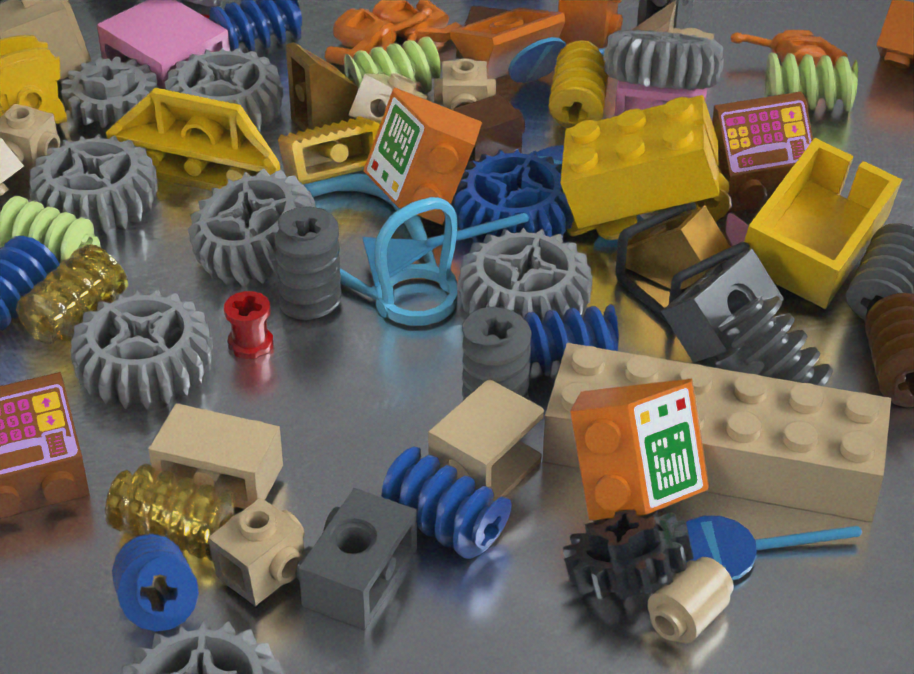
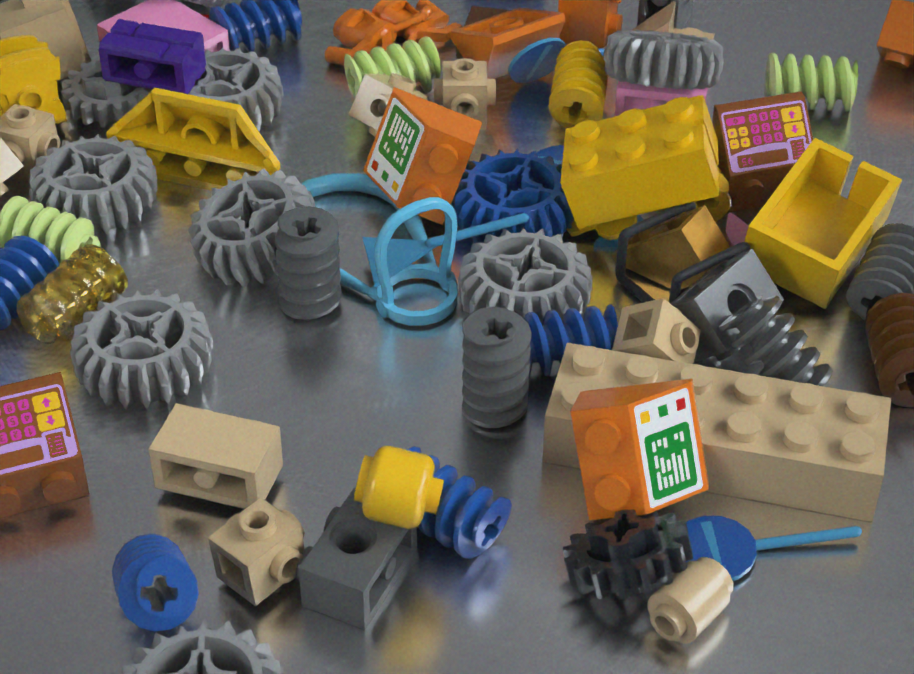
(152, 56): none -> dark purple brick
(158, 507): clear yellow piece -> none
(249, 331): red bush -> none
(317, 90): pearl gold slope -> none
(327, 150): yellow brick -> none
(398, 487): none -> yellow head
(484, 438): tan piece -> none
(500, 126): reddish brown brick -> none
(657, 331): none -> tan brick
(796, 43): orange piece -> none

